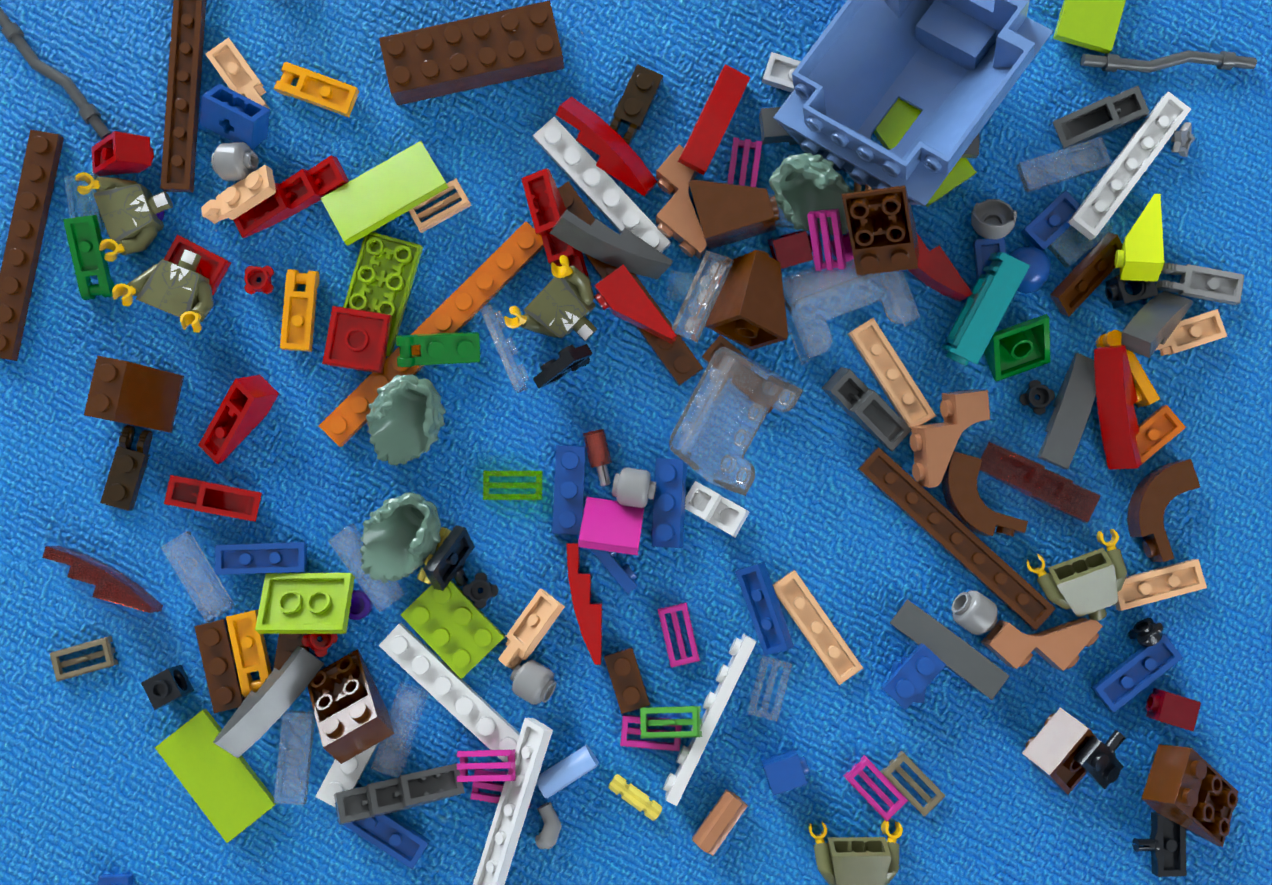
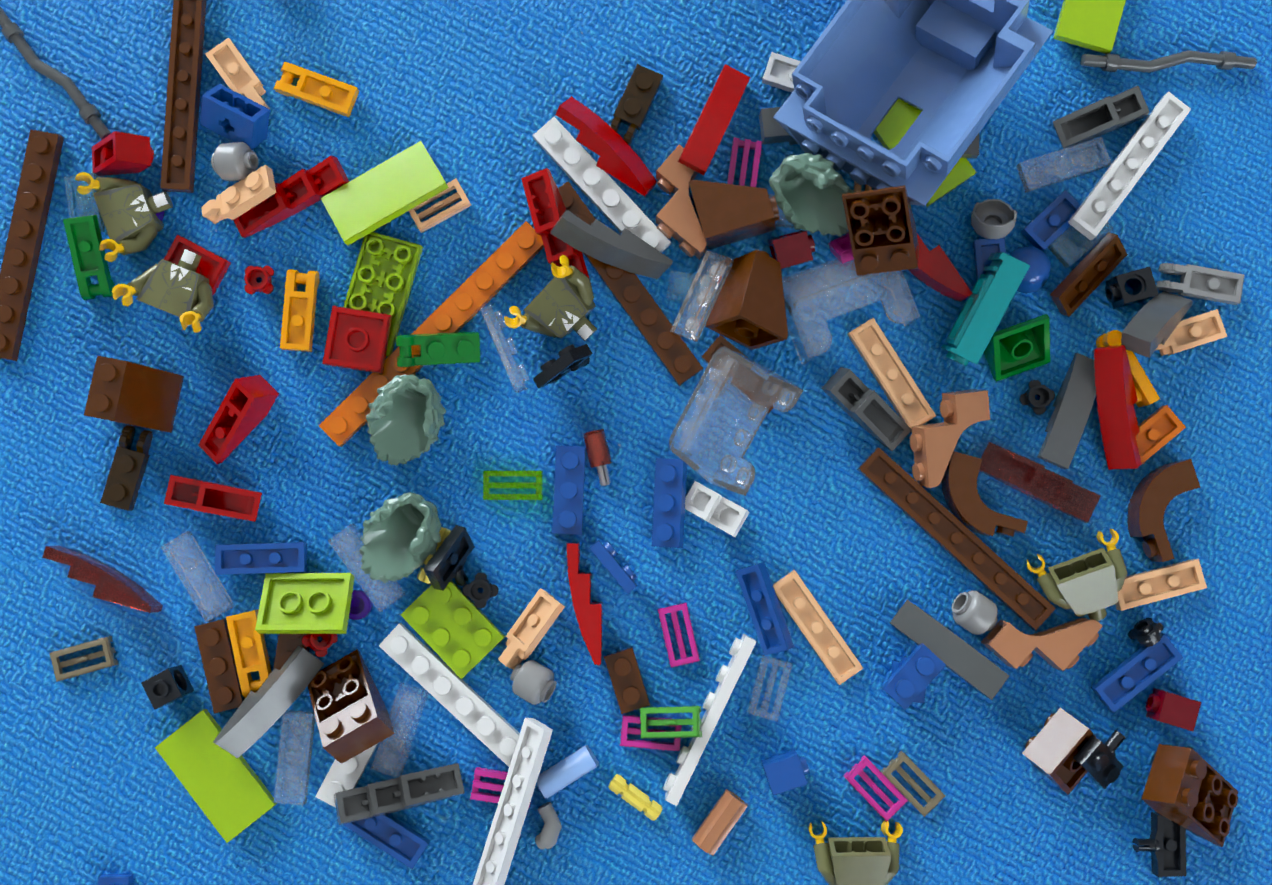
(463, 766): dark pink tile -> none
(472, 53): reddish brown brick -> none
(610, 526): dark pink tile -> none
(629, 302): red slope -> none
(633, 487): light grey head -> none
(829, 263): dark pink tile -> none
(1143, 246): neon yellow slope -> none
(1183, 139): light grey piece -> none

